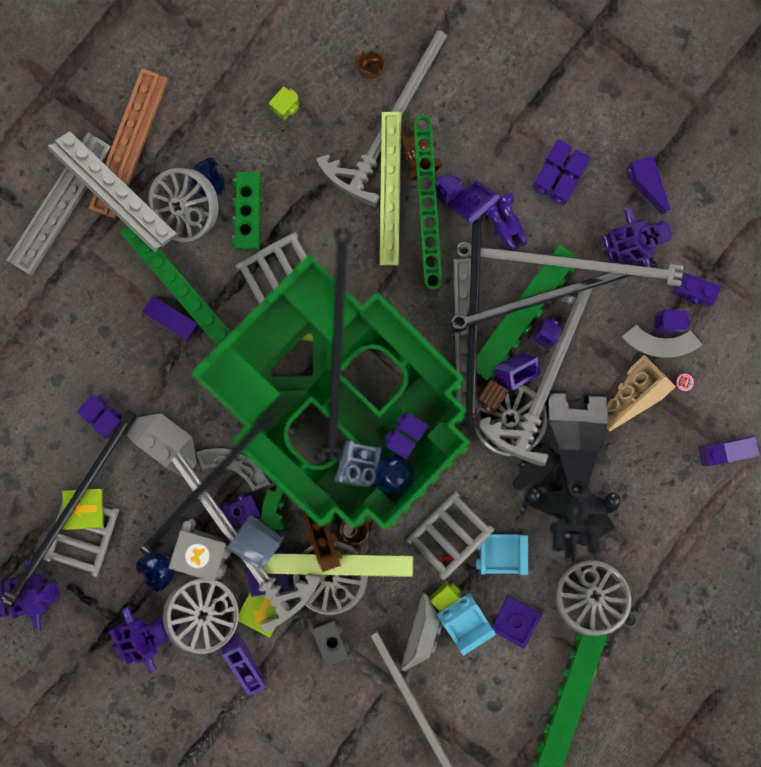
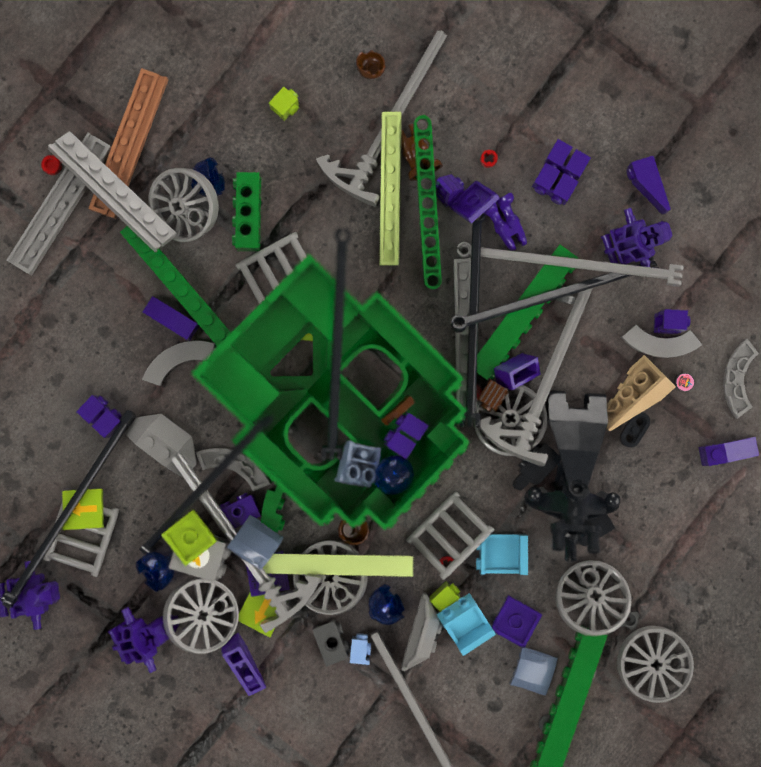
(51, 165): none -> red tile
(175, 355): none -> light grey tile
(189, 537): none -> lime tile
(323, 544): reddish brown brick -> none
(360, 649): none -> light blue brick
(385, 606): none -> clear blue cylinder
(398, 410): none -> reddish brown tile
(488, 152): none -> red bush
(534, 671): none -> sand blue slope
(547, 333): dark purple slope -> none
(635, 430): none -> black plate
(663, 657): none -> light grey piece
(697, 290): dark purple brick -> none
(734, 378): none -> light grey tile

